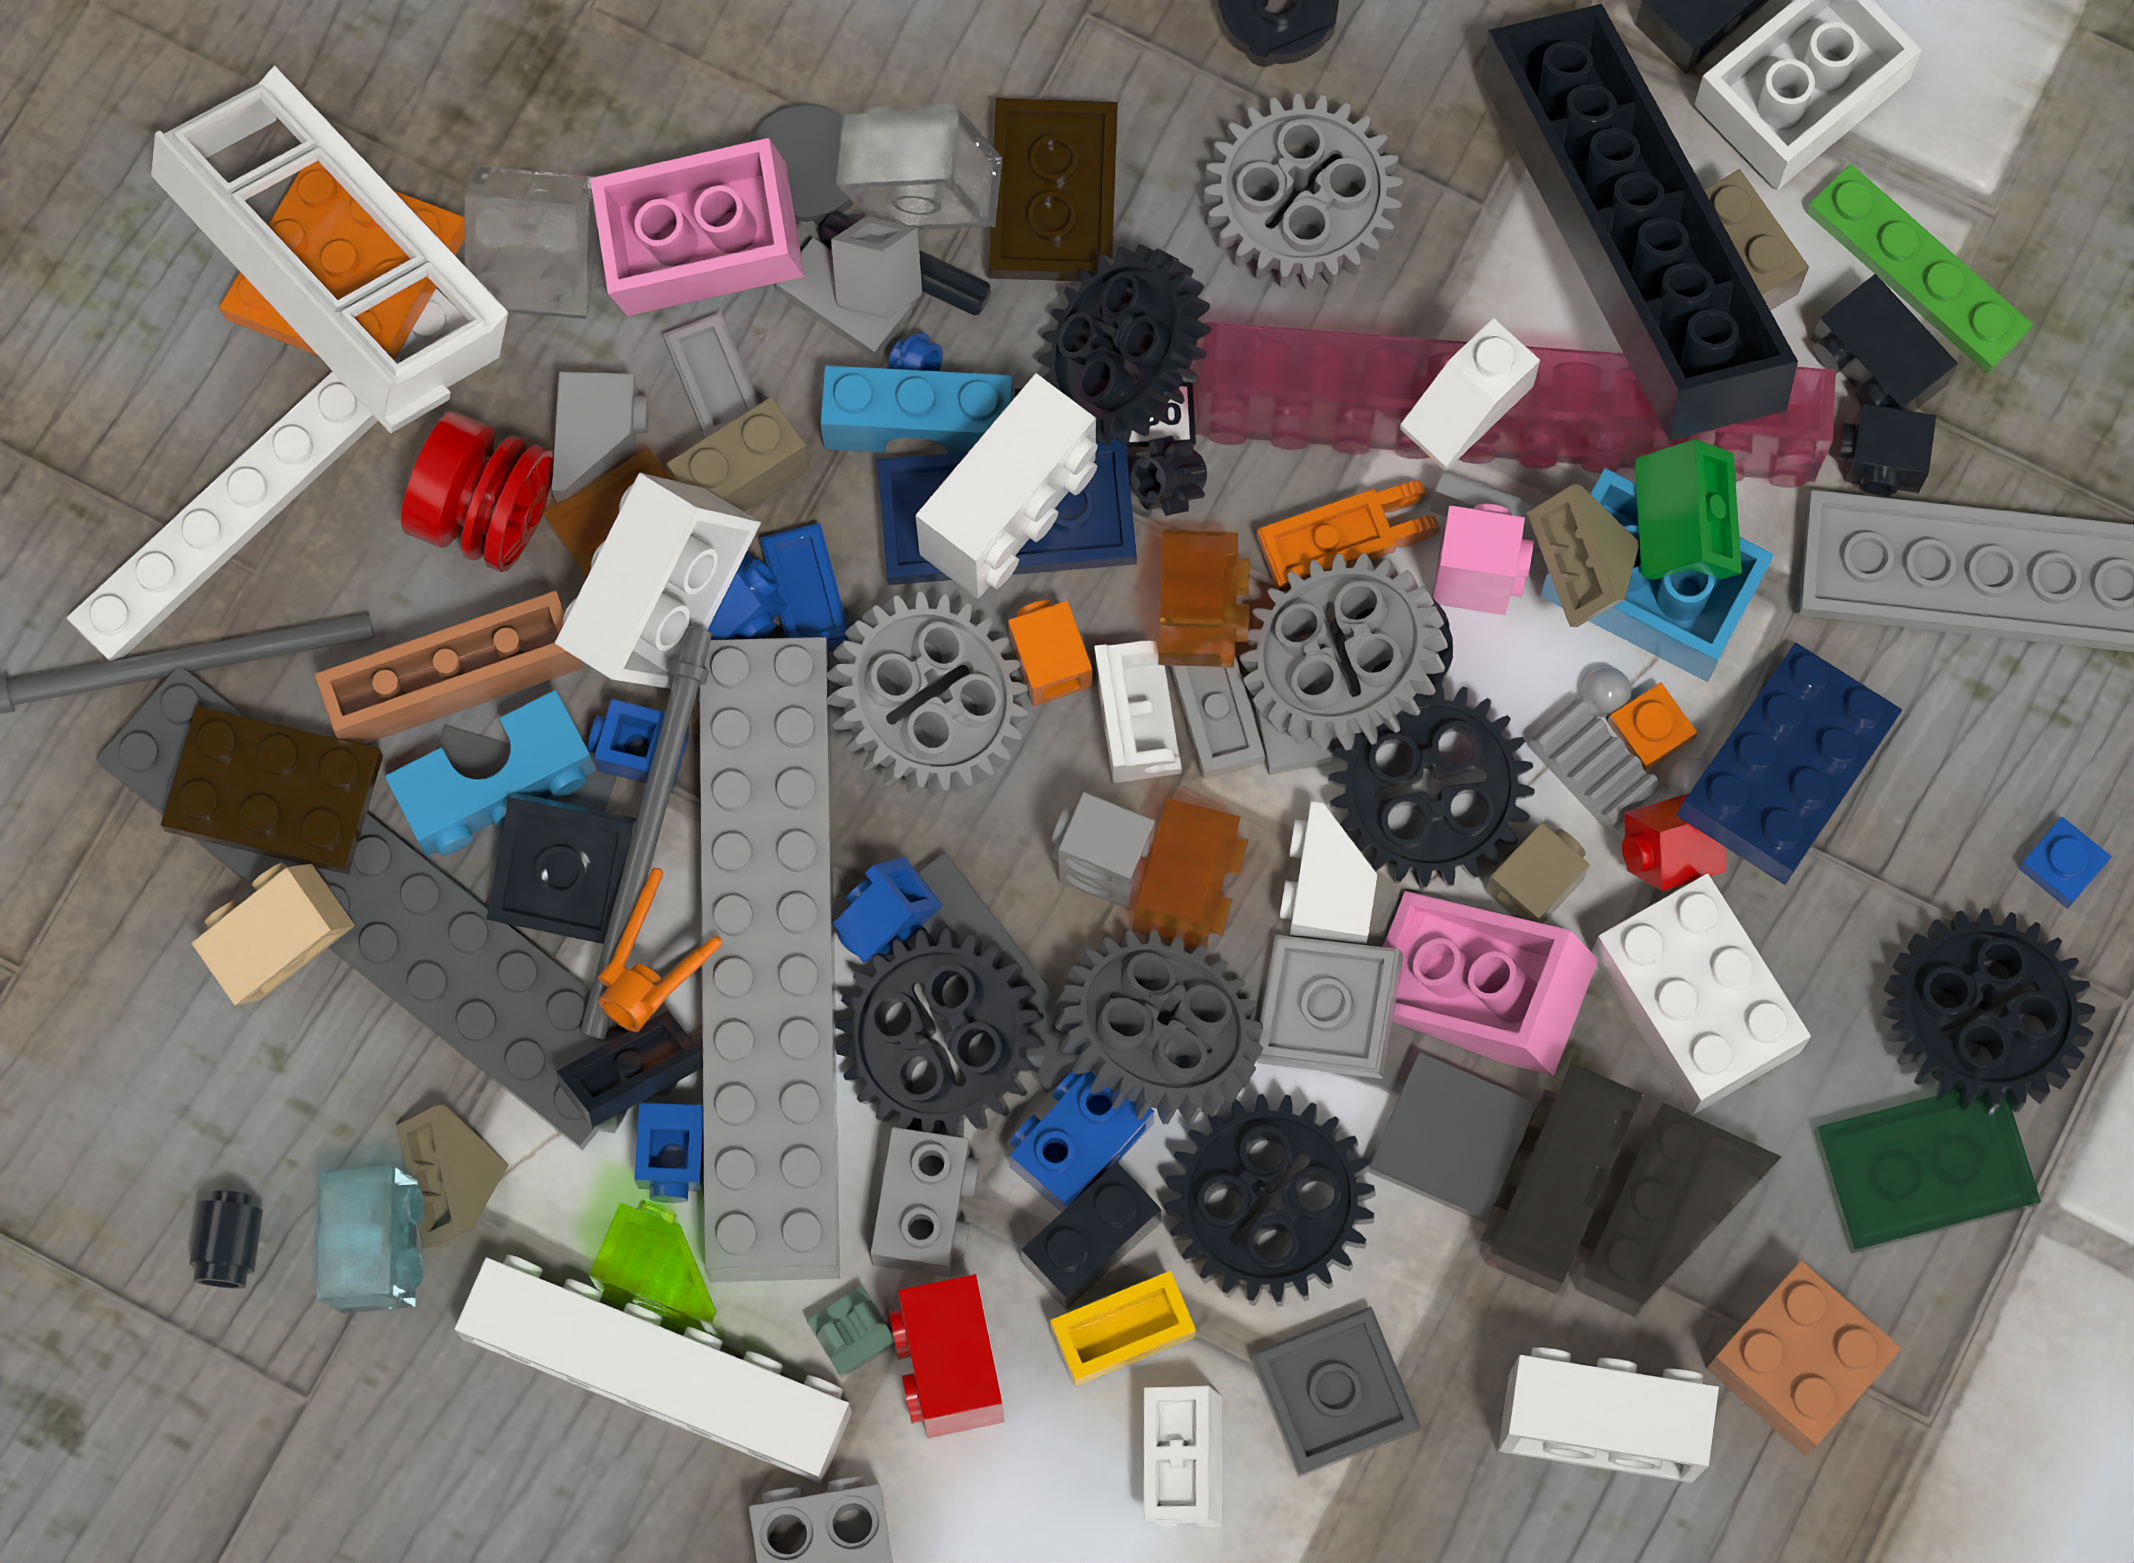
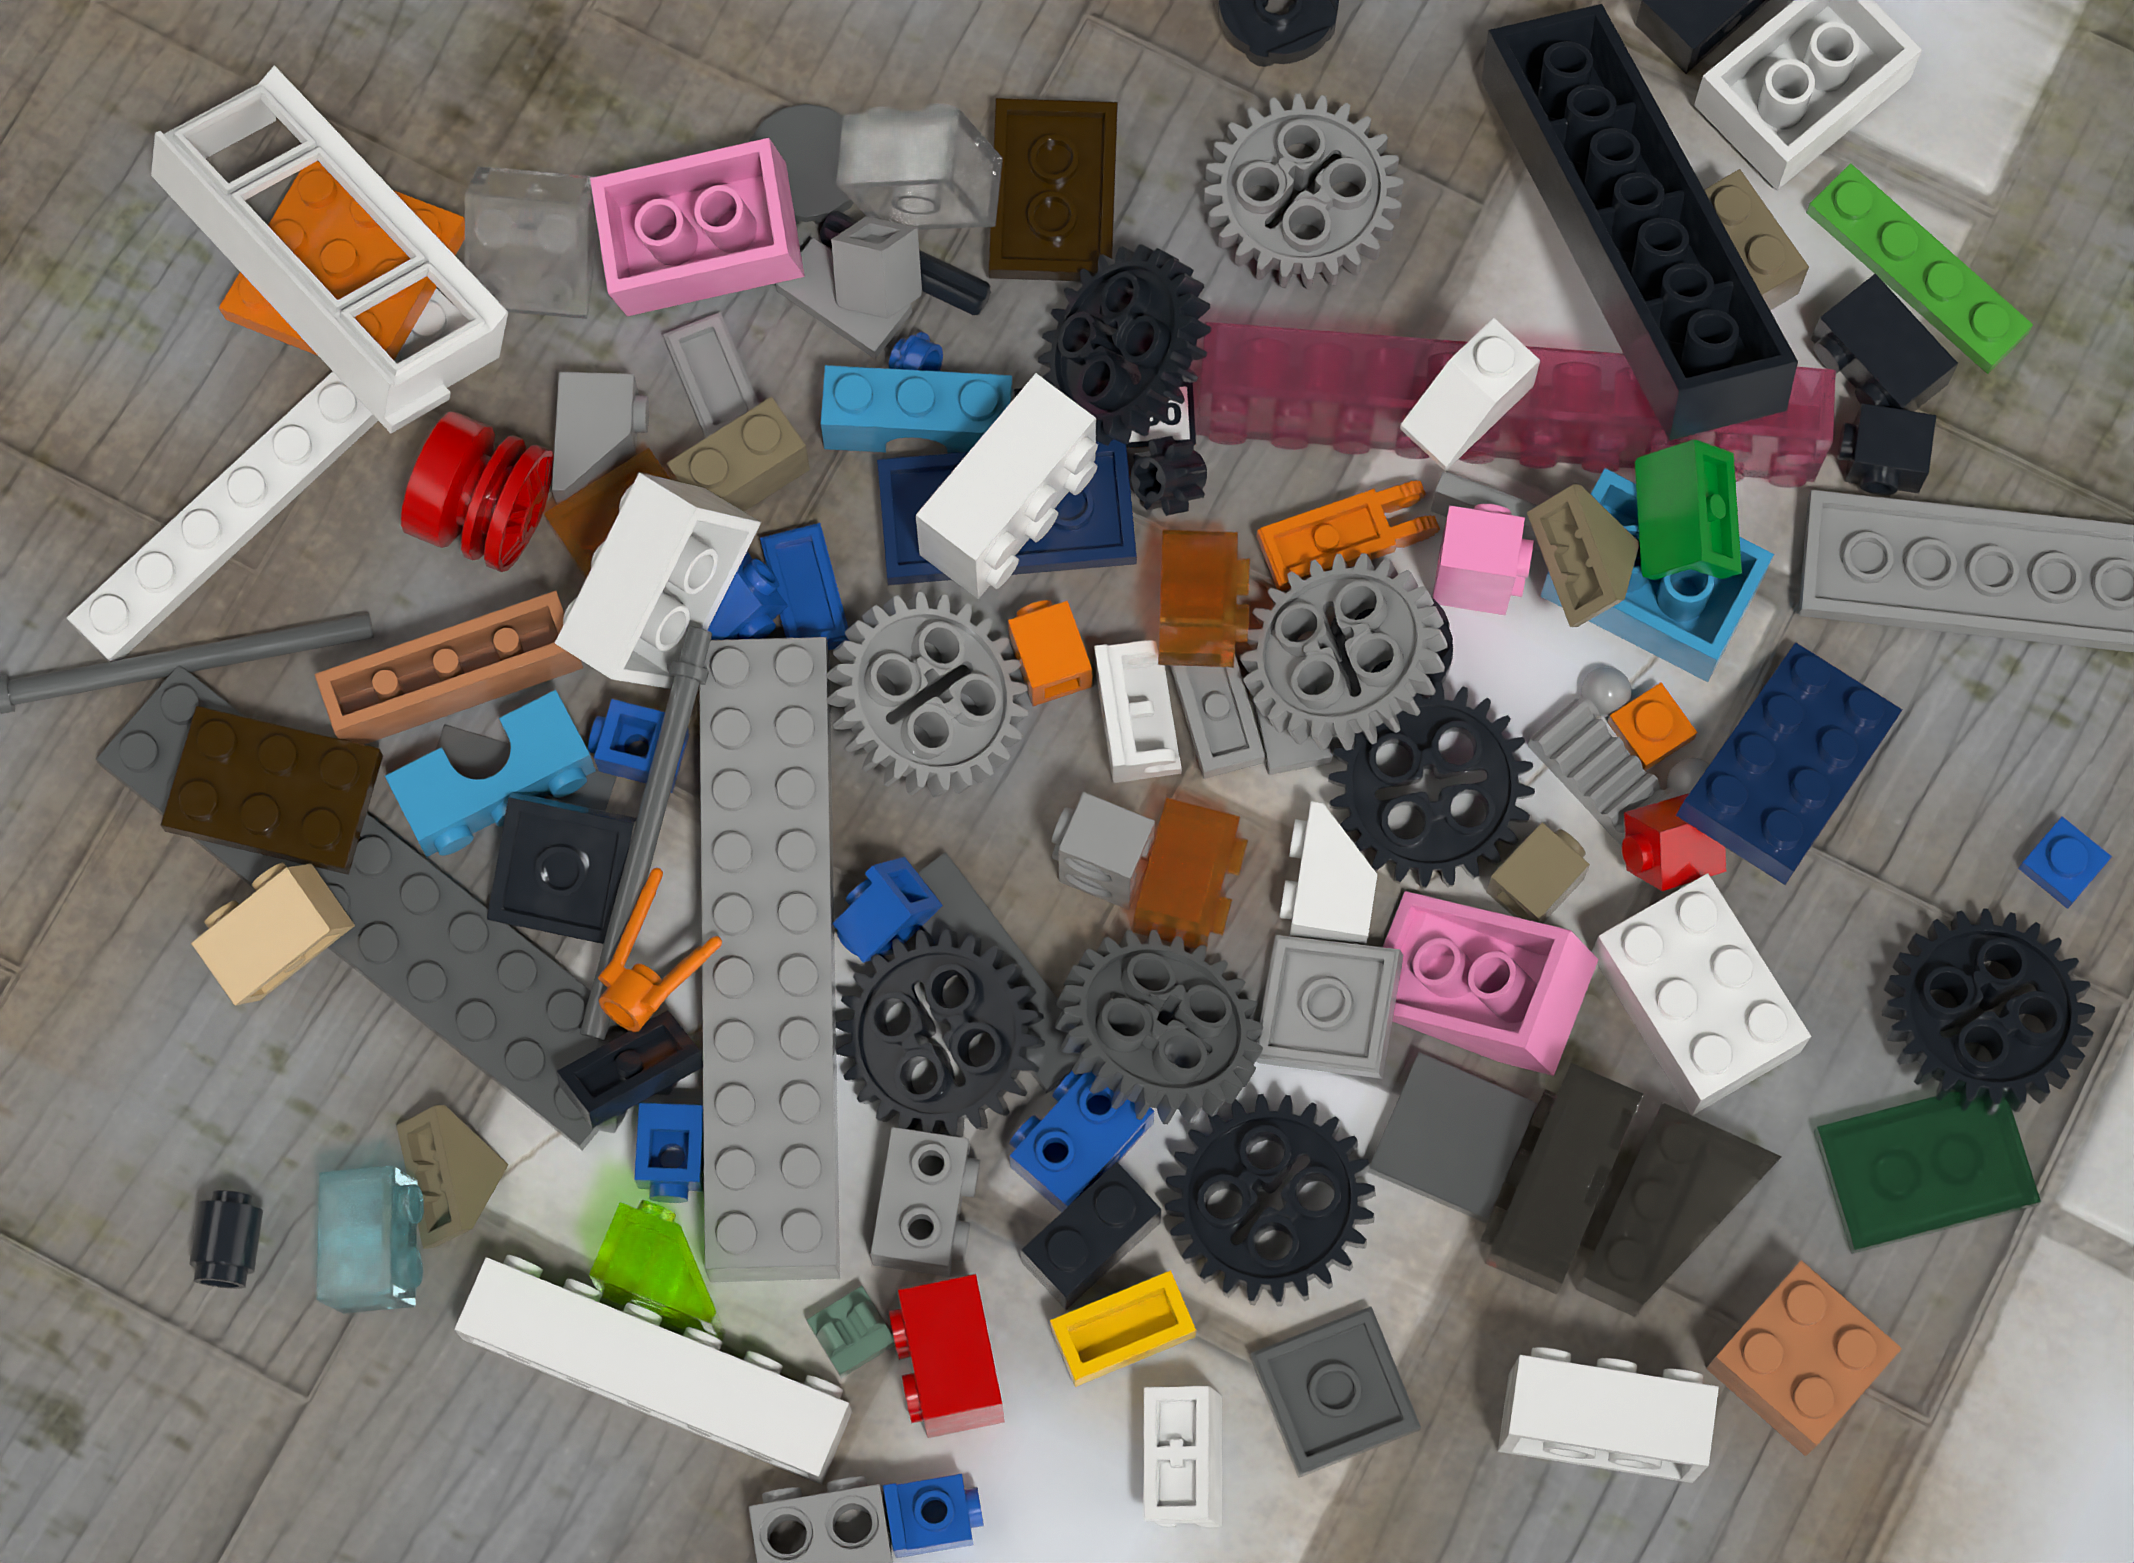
(916, 1536): none -> blue brick

